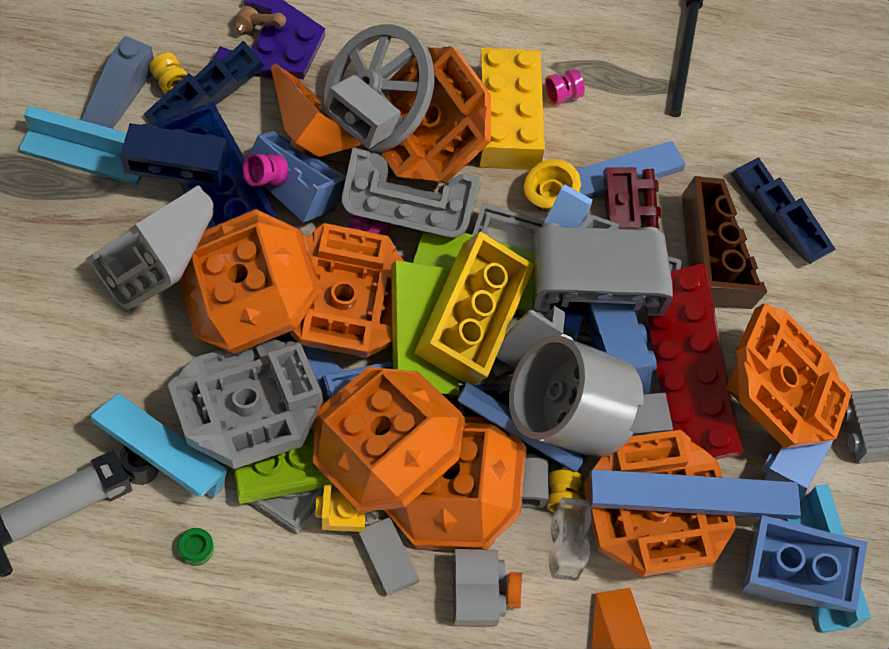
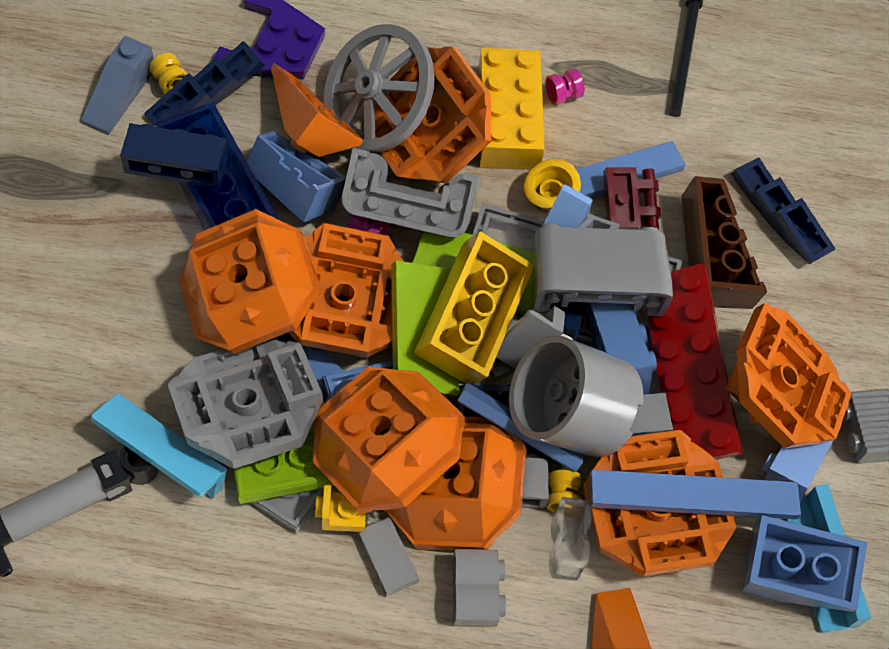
(75, 144): medium azure panel -> none
(153, 250): light grey windscreen -> none
(195, 546): green tile -> none
(249, 18): medium nougat piece -> none
(270, 169): dark pink wheel -> none
(361, 111): light grey brick -> none
(514, 590): orange tile -> none

